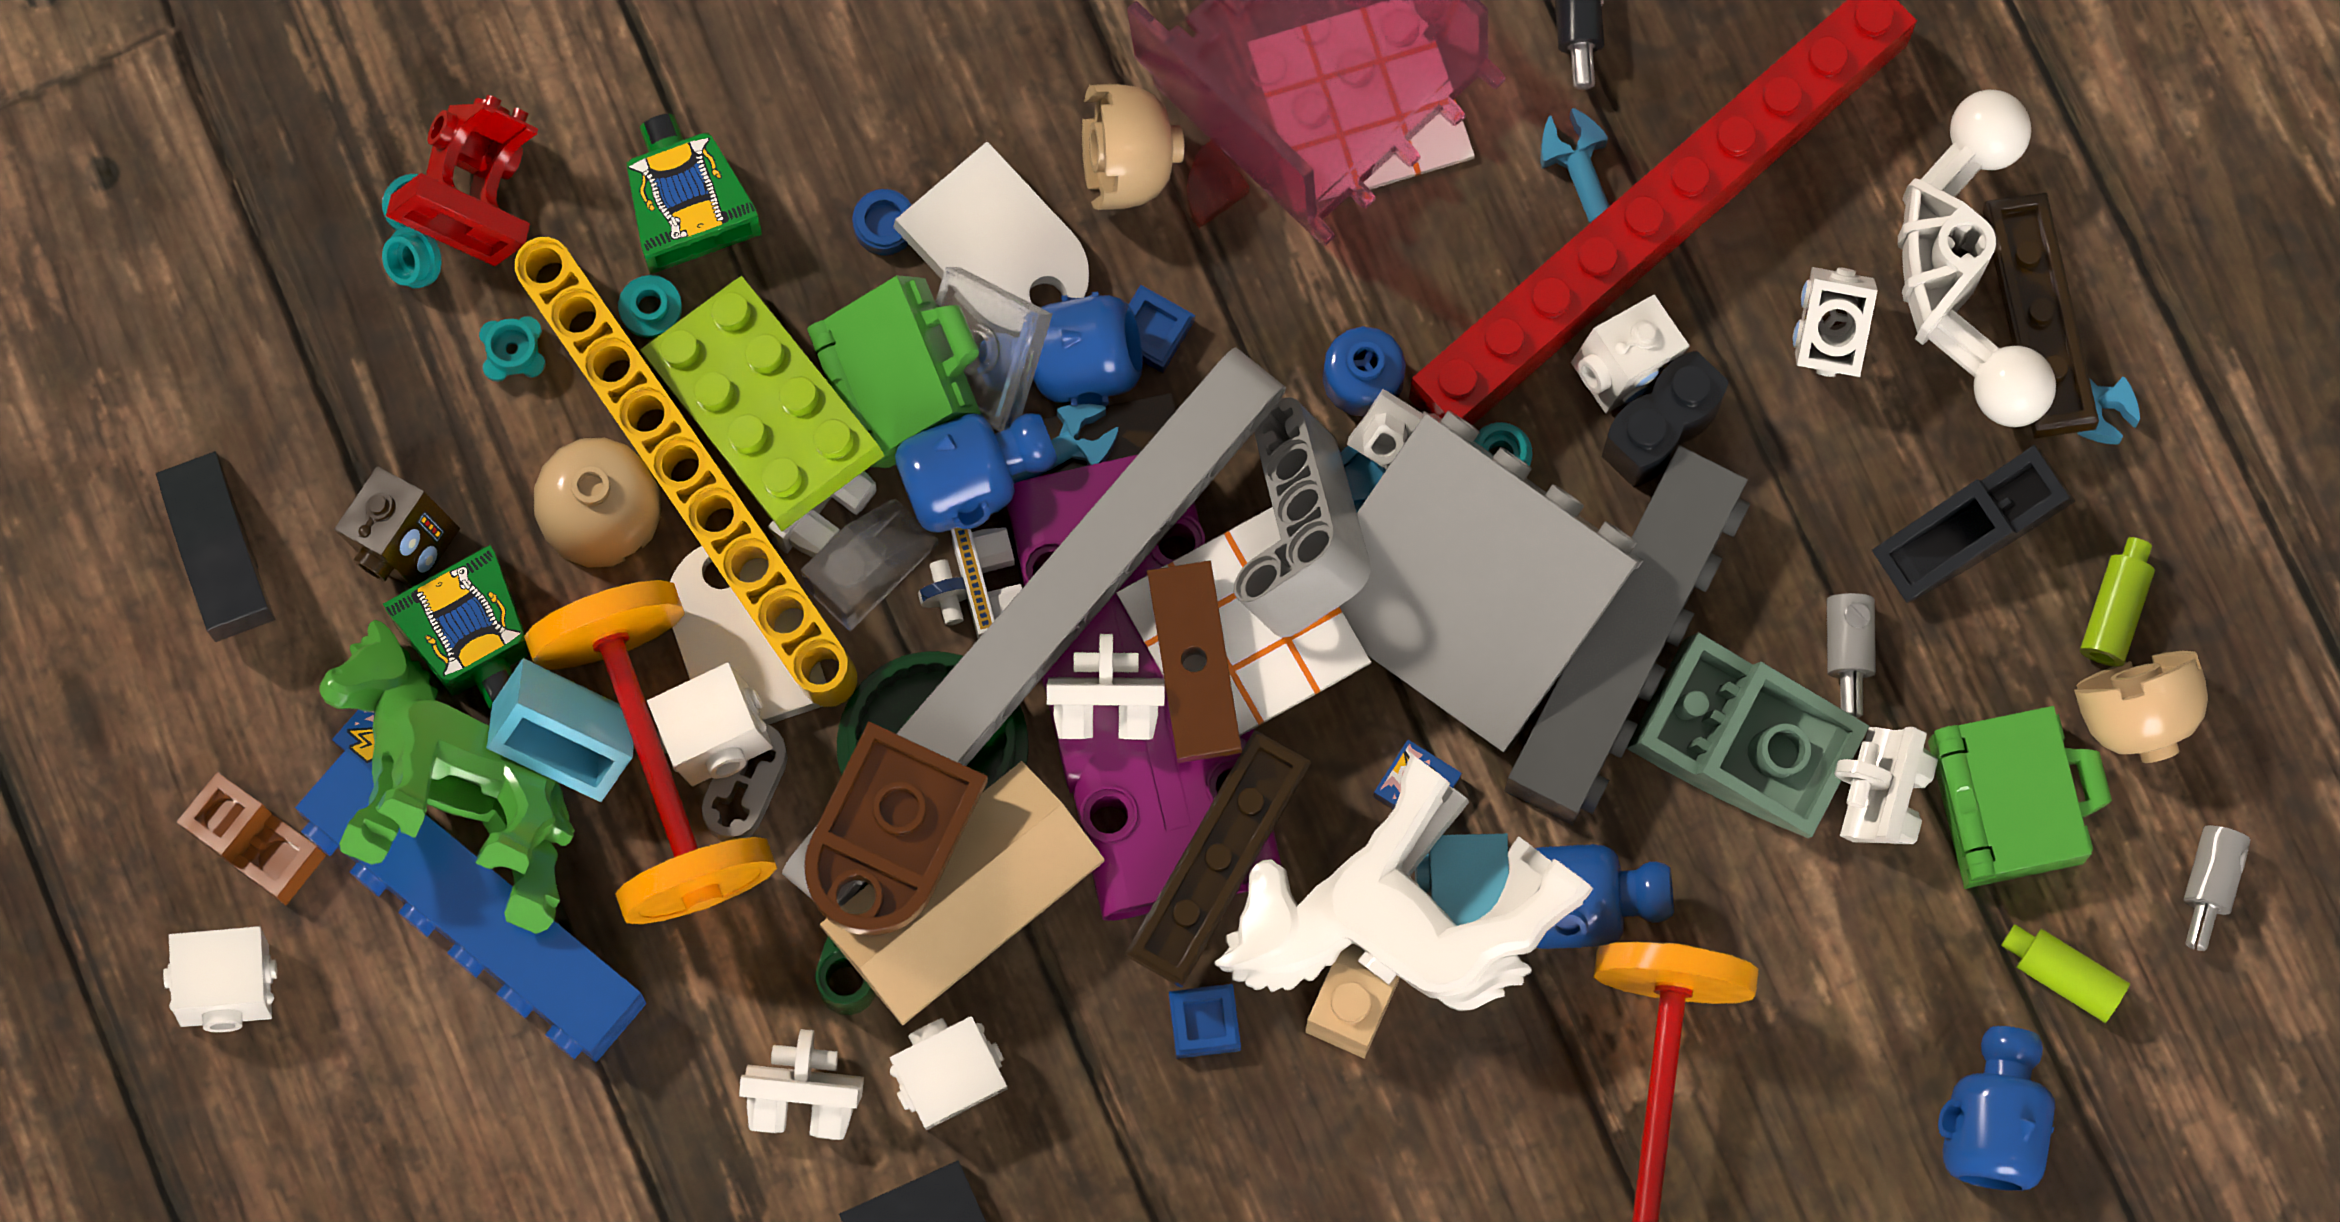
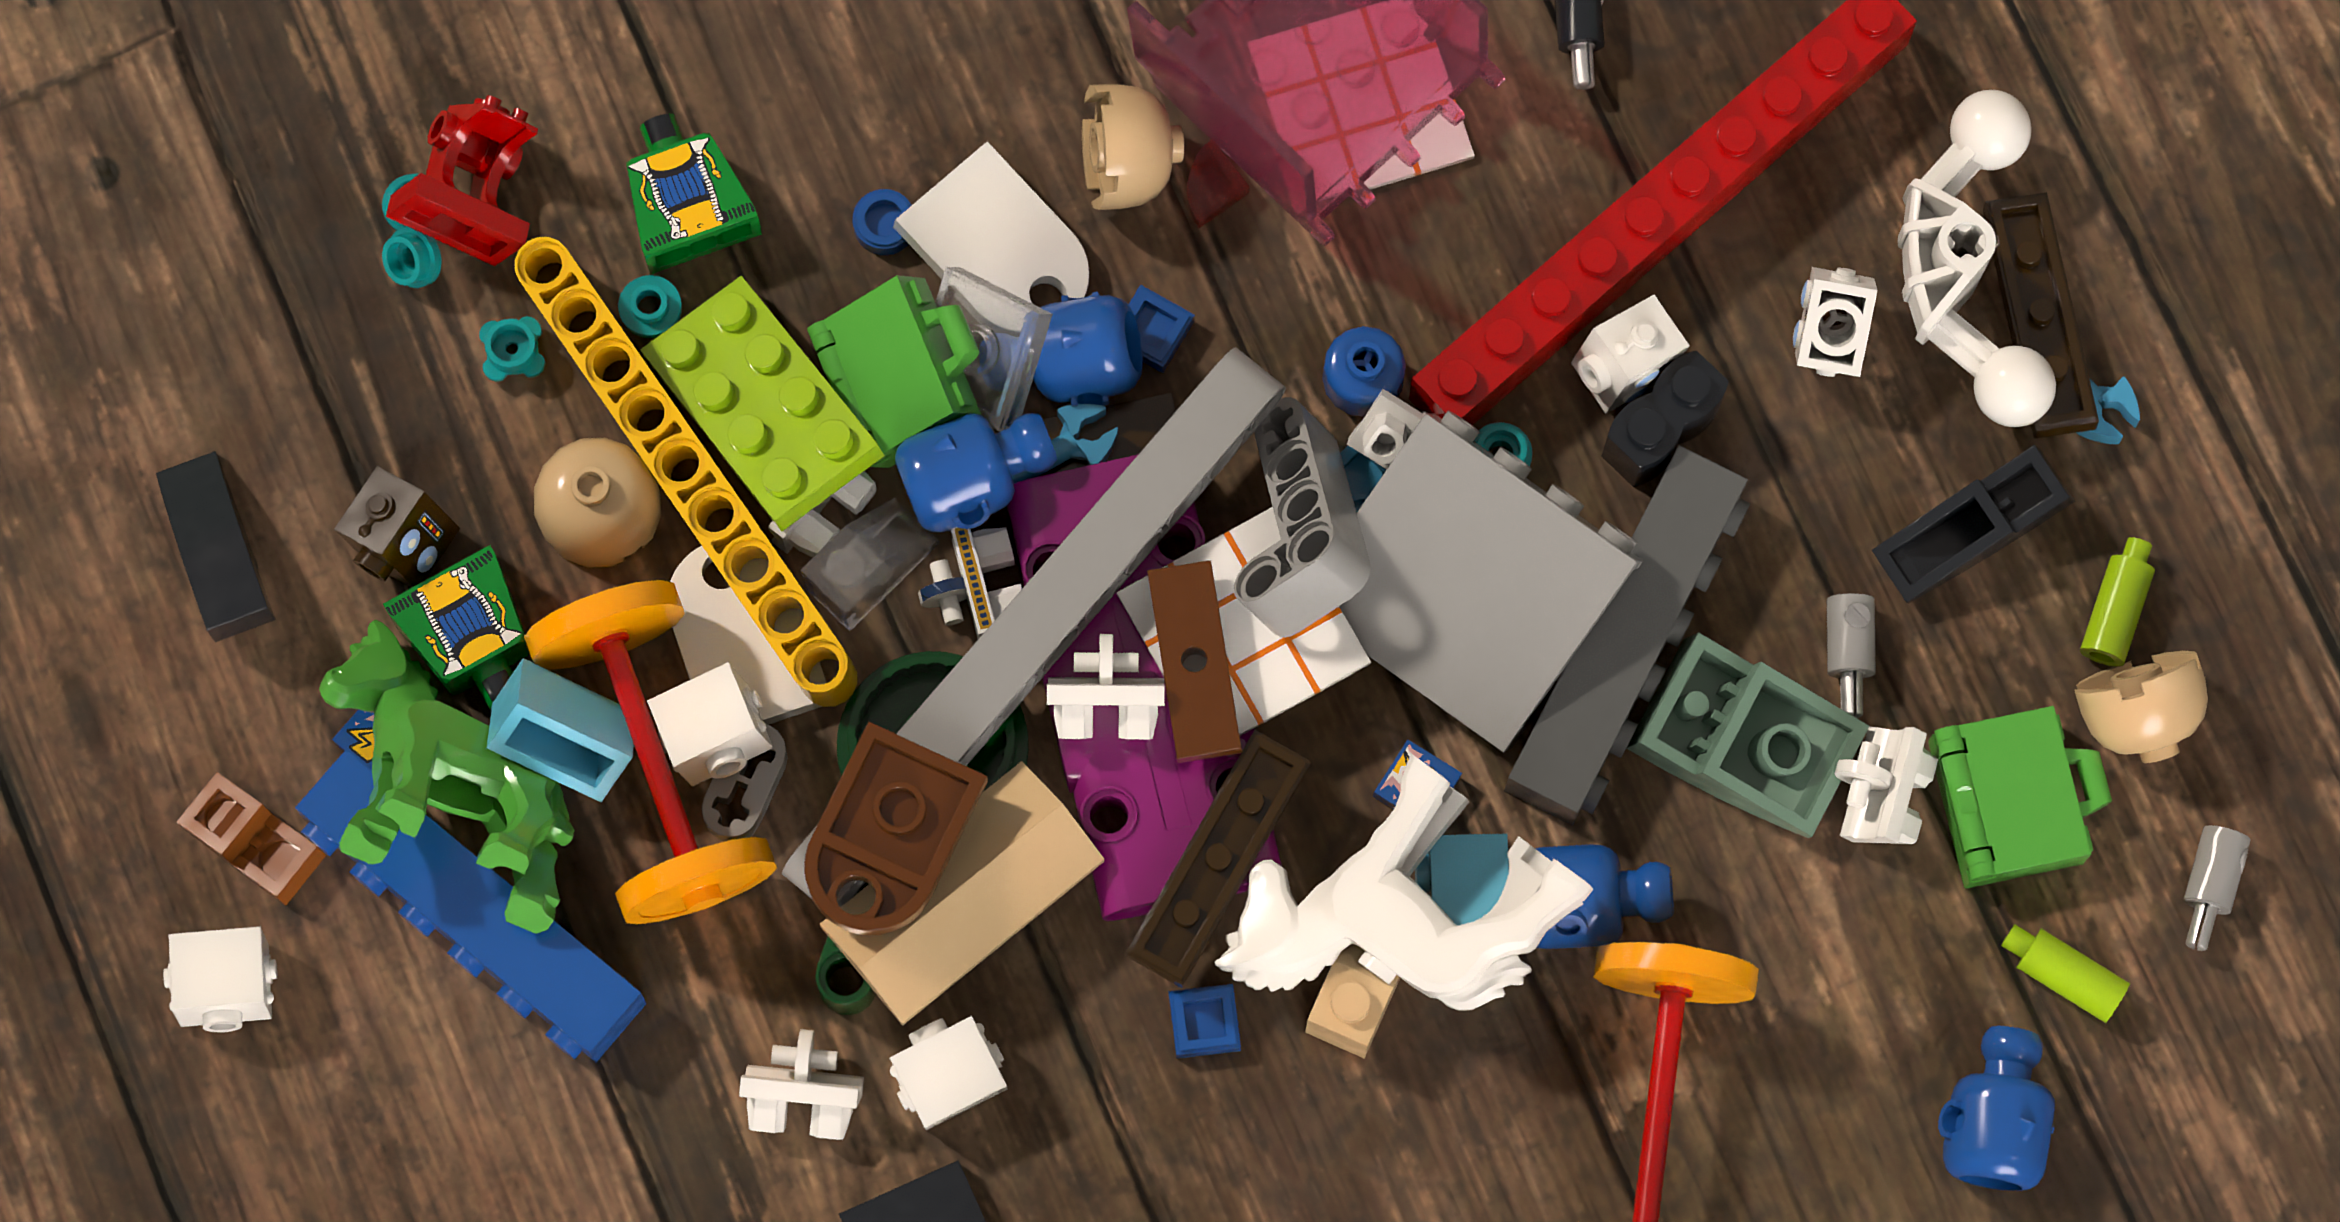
(1578, 161): dark azure bar -> none

